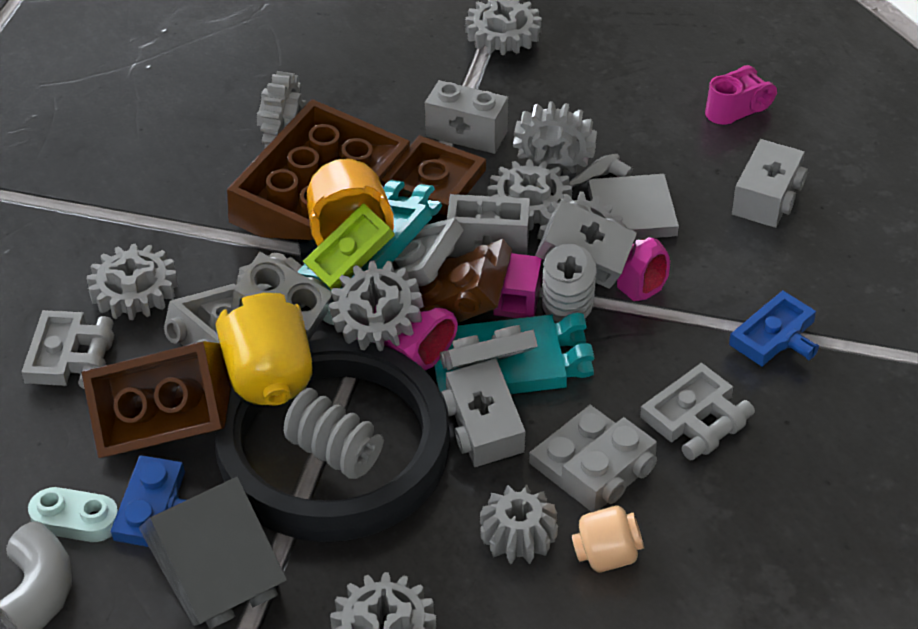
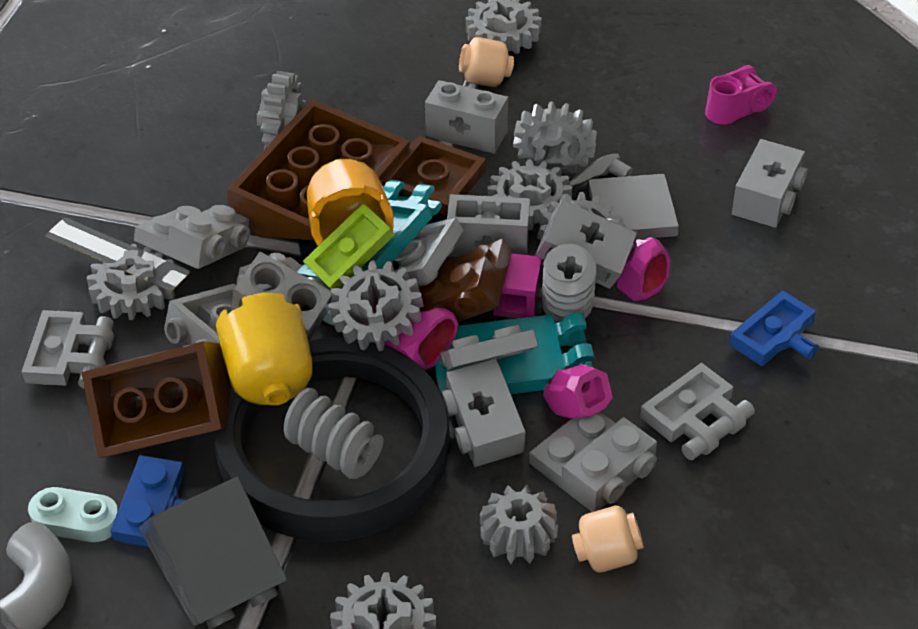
(110, 250): none -> sticker
(195, 235): none -> light grey plate
(485, 62): none -> light nougat head
(578, 392): none -> dark pink rock

